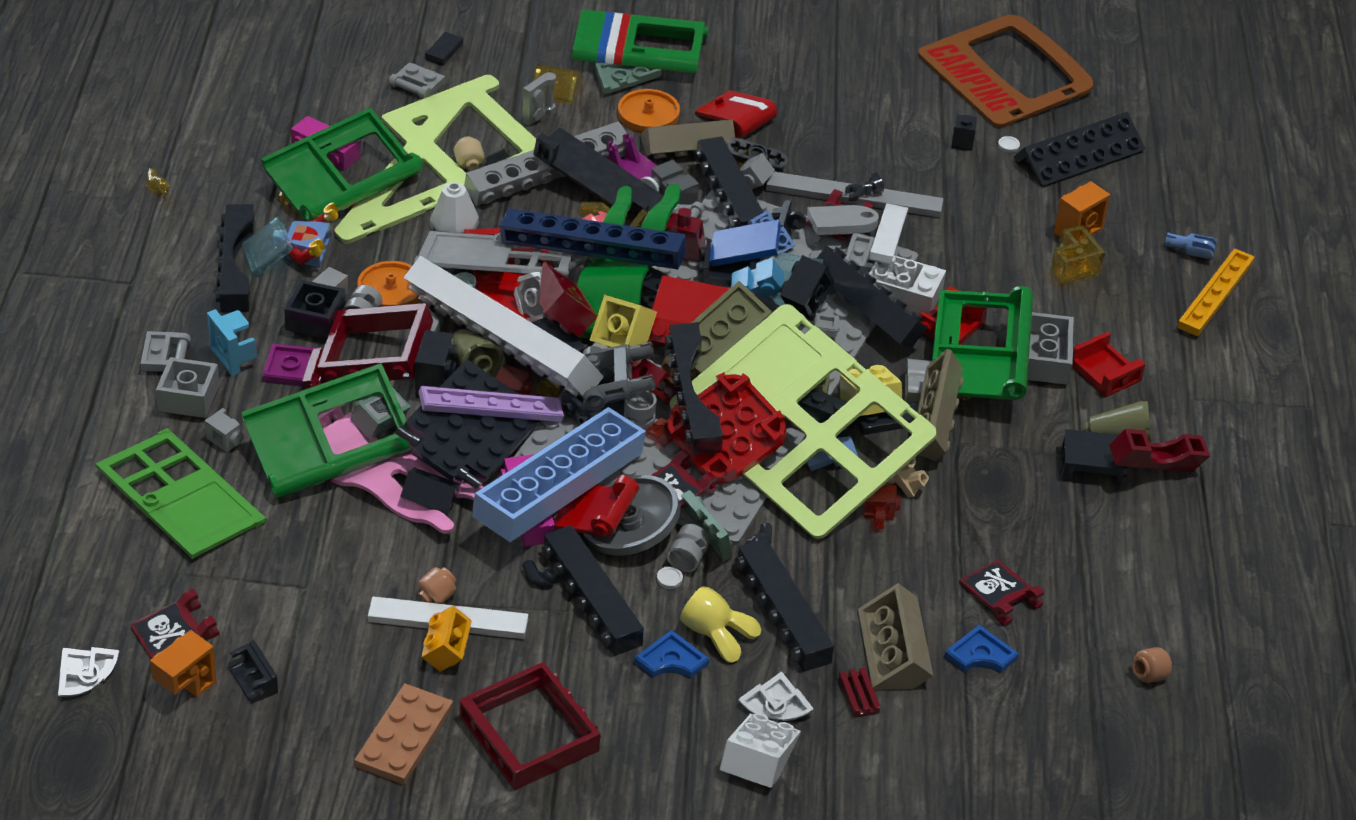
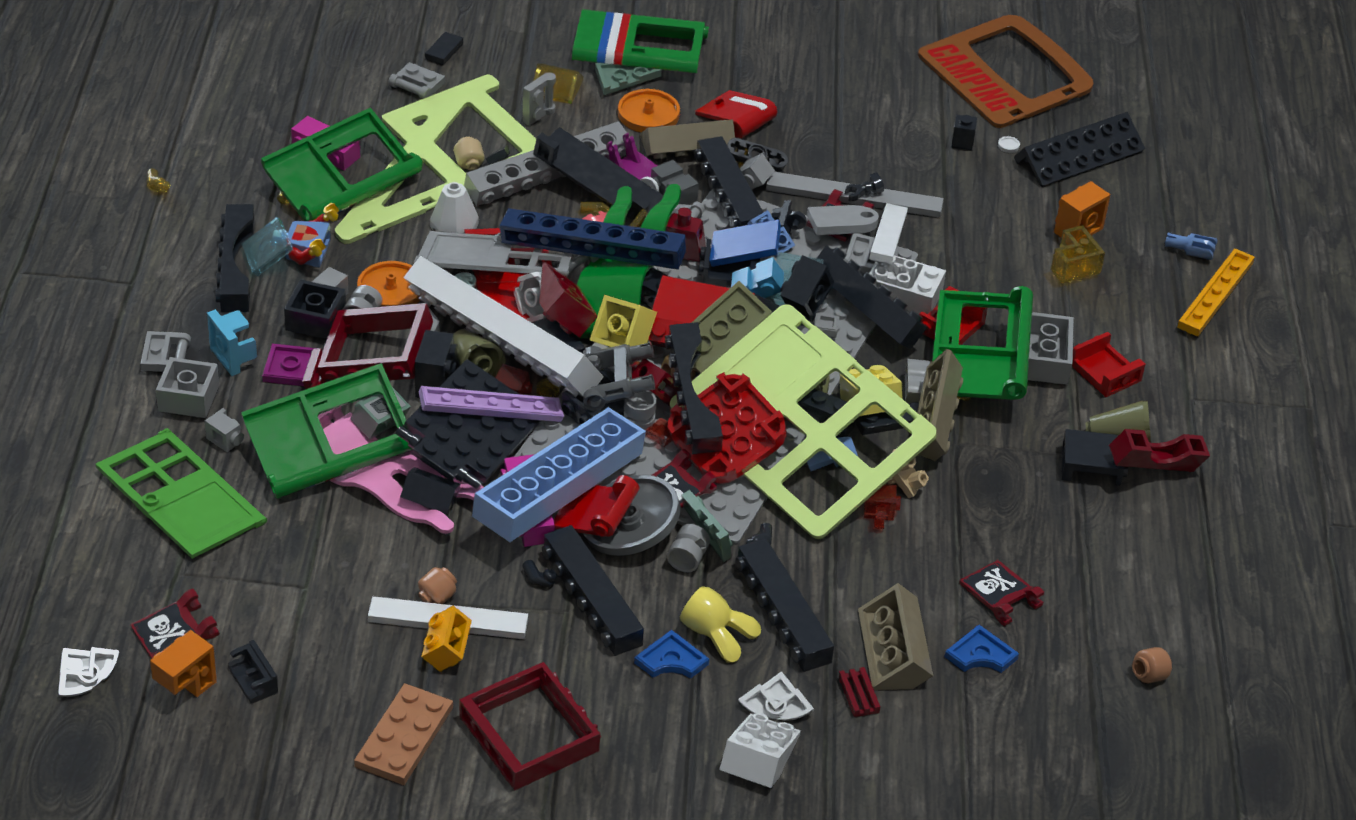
(669, 577): white piece -> none

